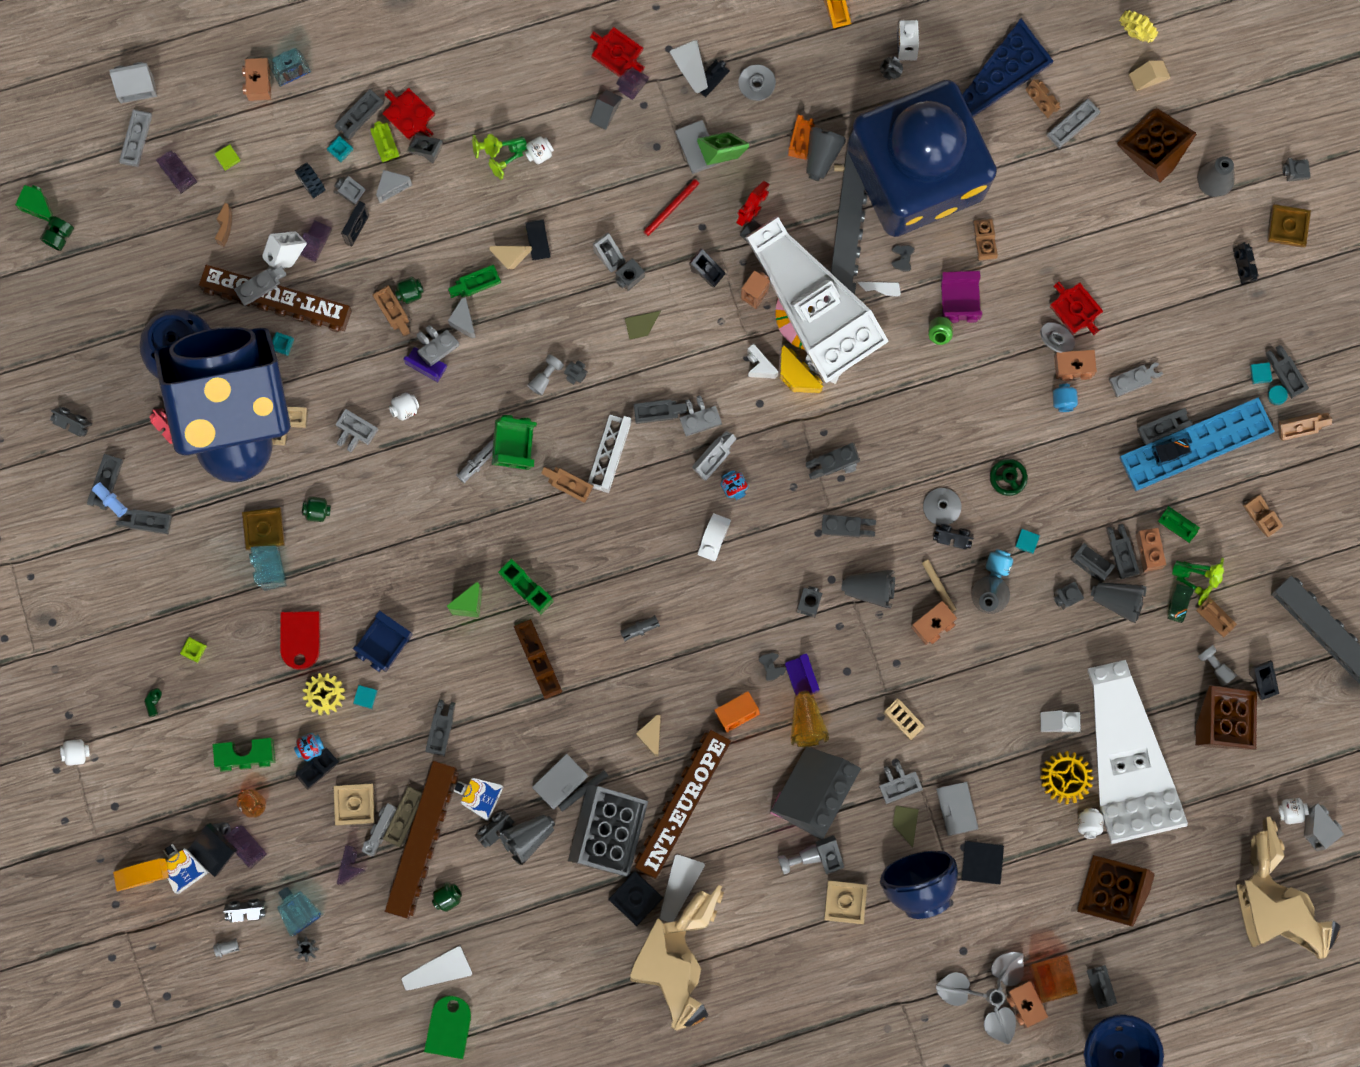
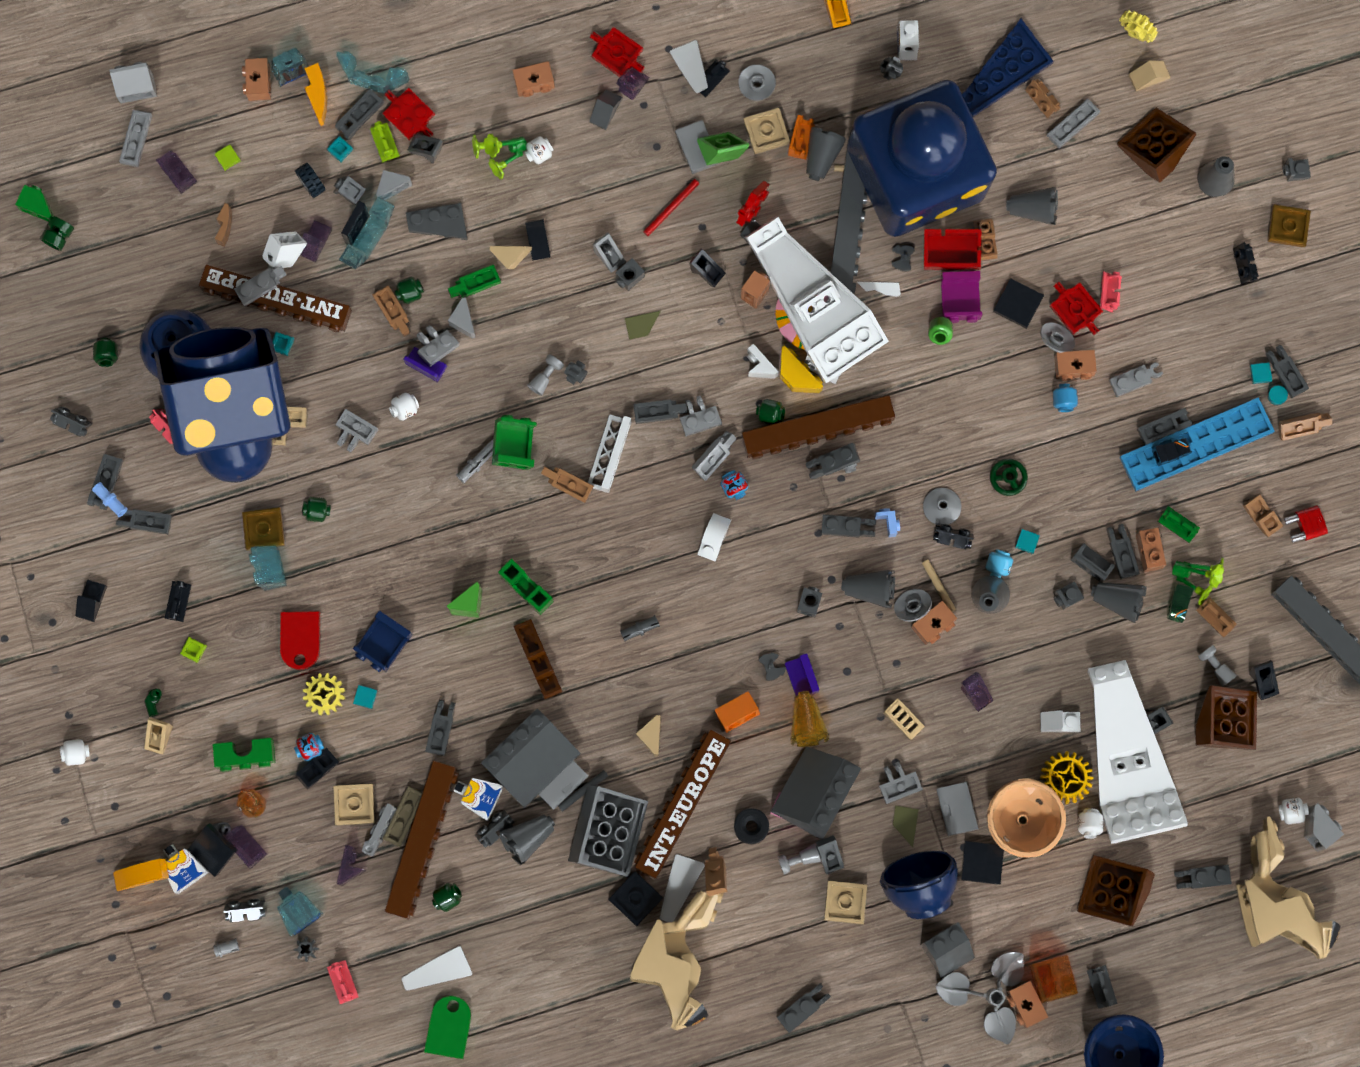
(90, 601): none -> black slope
(105, 352): none -> dark green head
(157, 735): none -> tan slope
(177, 601): none -> black hinge
(317, 92): none -> light orange slope
(342, 982): none -> coral hinge
(370, 235): none -> clear light blue slope
(395, 78): none -> clear light blue slope
(440, 221): none -> dark grey wing
(530, 758): none -> dark grey slope
(540, 72): none -> nougat brick
(715, 873): none -> medium nougat hinge
(751, 815): none -> black tyre
(766, 131): none -> tan plate
(770, 412): none -> dark green head
(801, 1009): none -> dark grey hinge
(818, 426): none -> reddish brown brick
(892, 524): none -> light blue bracket
(913, 605): none -> light grey dish
(948, 950): none -> dark grey slope
(955, 251): none -> red piece
(976, 691): none -> clear purple slope
(1018, 303): none -> black tile
(1035, 205): none -> dark grey cone
(1043, 822): none -> light nougat piece
(1110, 298): none -> coral hinge
(1159, 720): none -> dark grey slope
(1205, 877): none -> dark grey hinge
(1310, 523): none -> red piece

